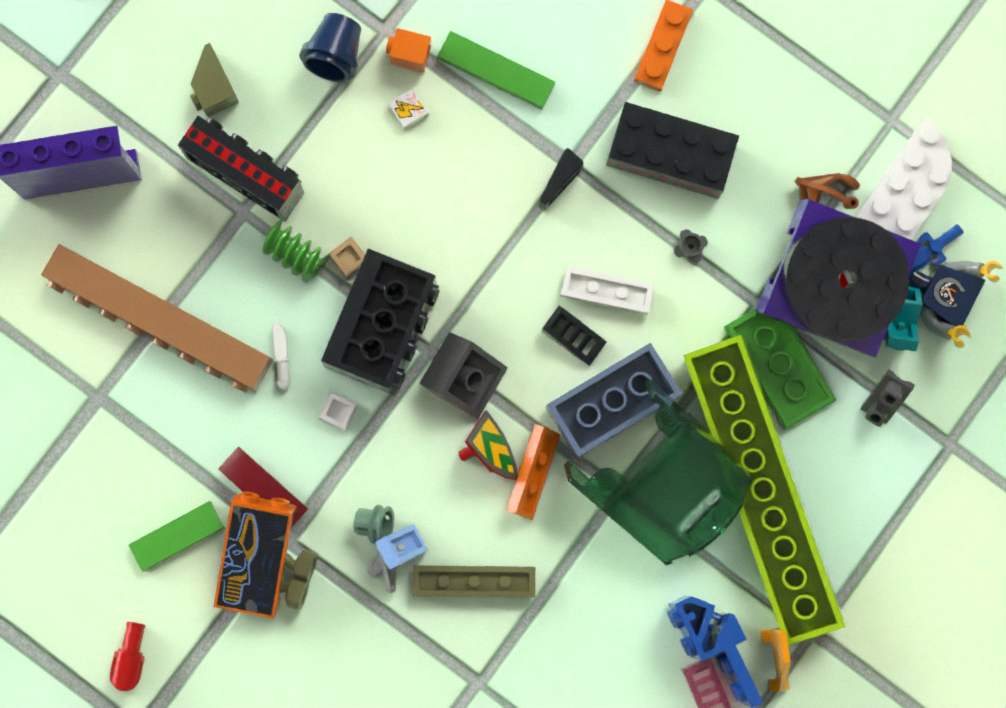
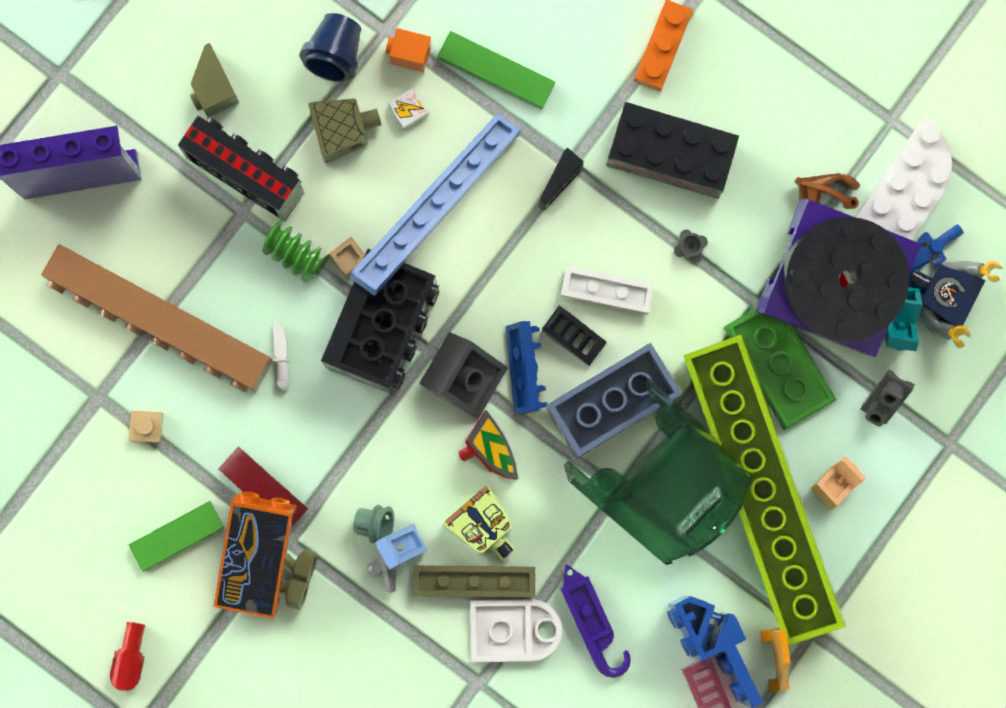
(146, 426): none -> tan plate
(338, 411): white tile -> none
(341, 126): none -> olive torso
(435, 204): none -> plate
(482, 524): none -> torso
(510, 630): none -> white tile
(523, 367): none -> blue plate
(533, 472): orange plate -> none
(591, 621): none -> dark purple plate
(838, 482): none -> light nougat bracket

